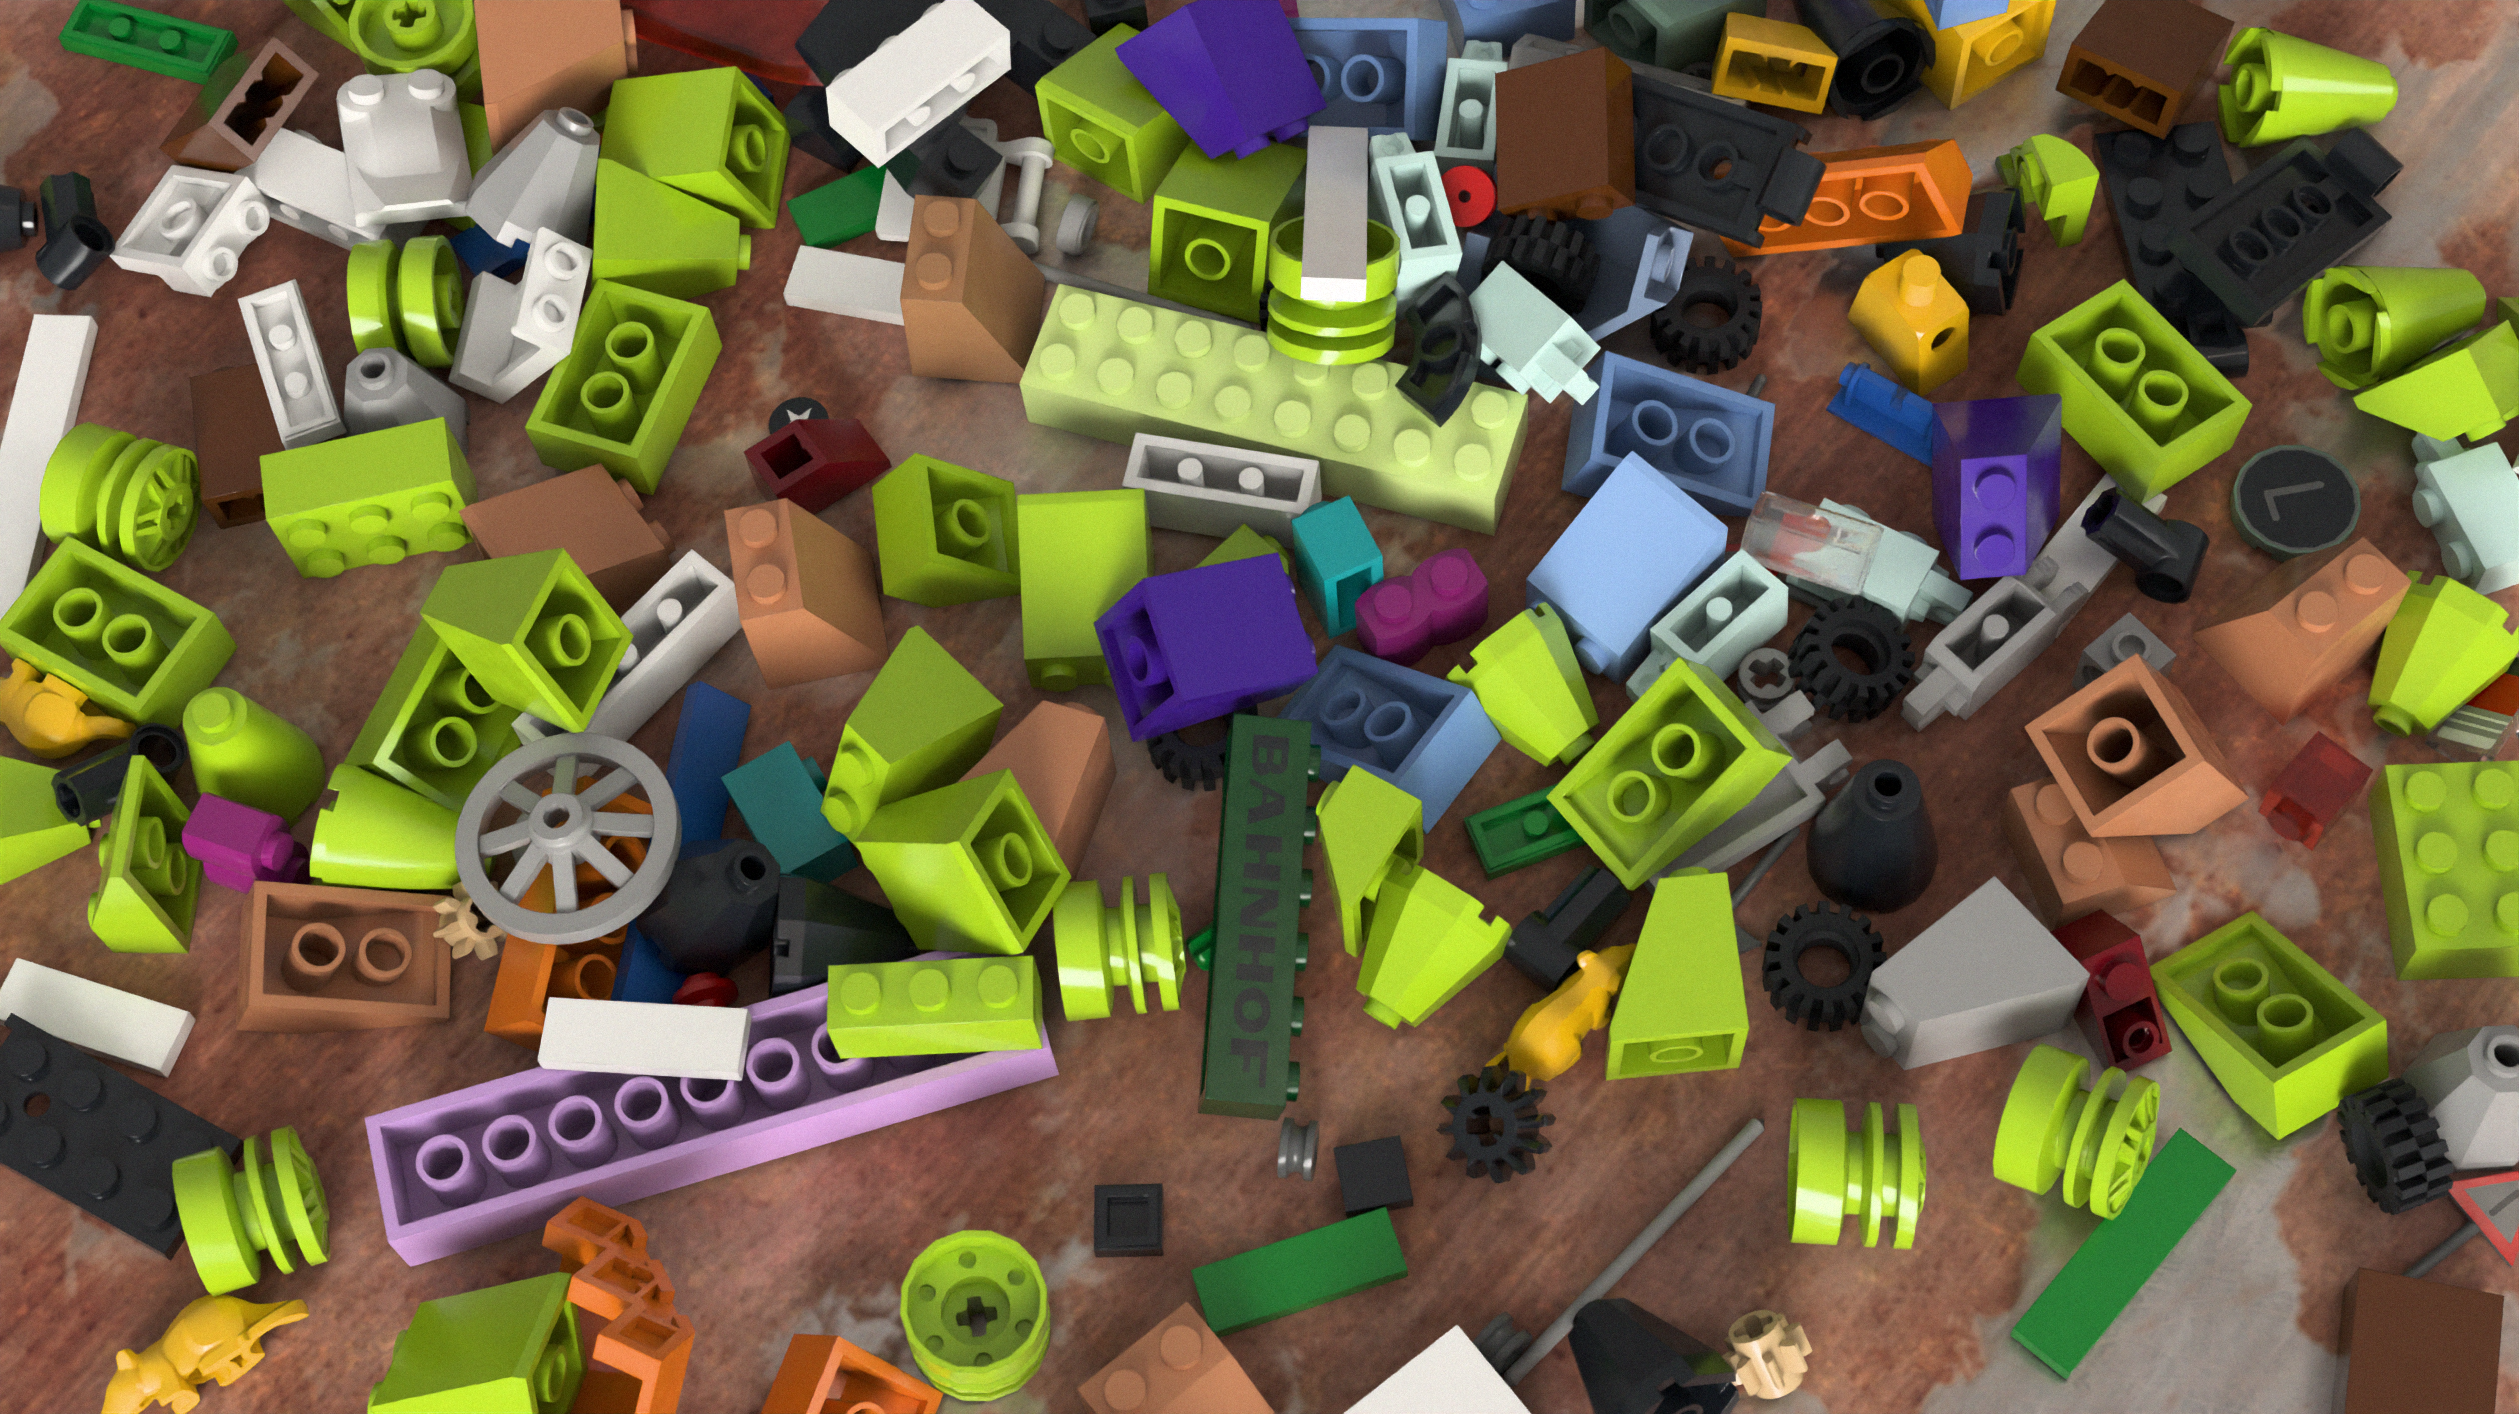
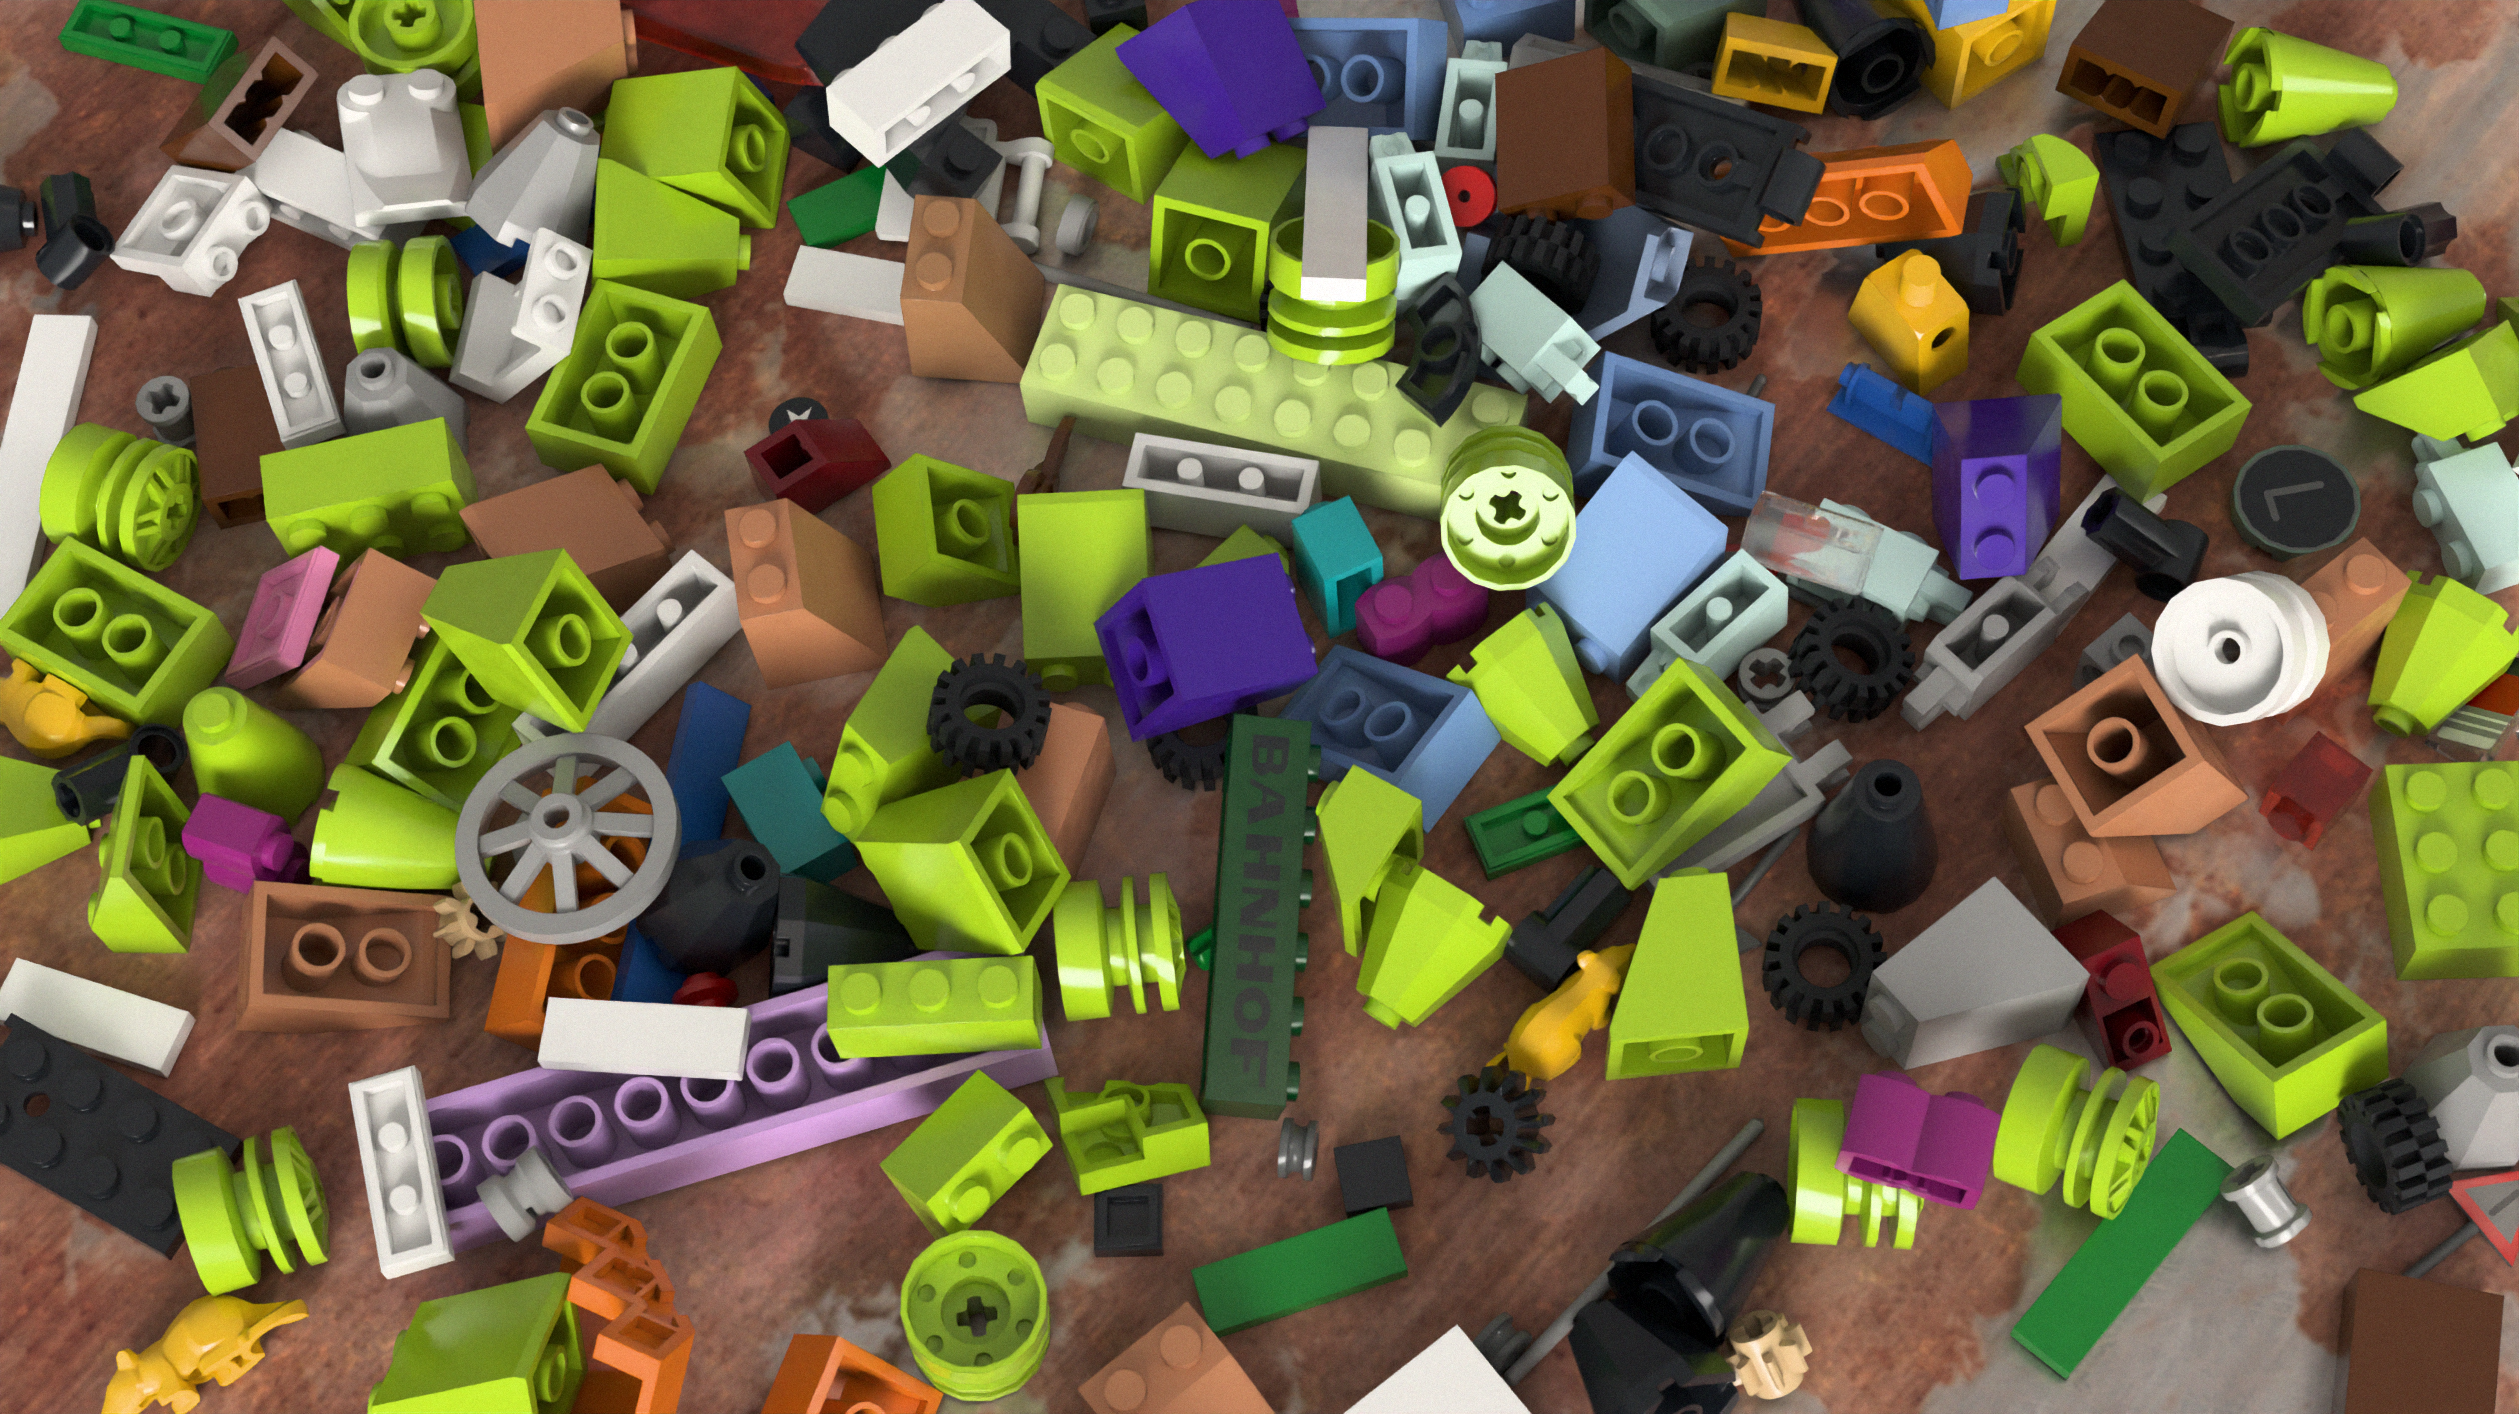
(168, 407): none -> light grey bush
(281, 618): none -> bright pink plate
(360, 637): none -> nougat slope
(401, 1172): none -> white tile
(525, 1194): none -> light grey wheel
(966, 1155): none -> lime slope
(993, 686): none -> black tyre
(1045, 475): none -> reddish brown piece
(1128, 1132): none -> lime slope
(1515, 538): none -> lime wheel
(1704, 1256): none -> black cone
(1918, 1139): none -> magenta brick
(2240, 647): none -> white wheel
(2266, 1201): none -> light grey bush
(2398, 236): none -> black piece

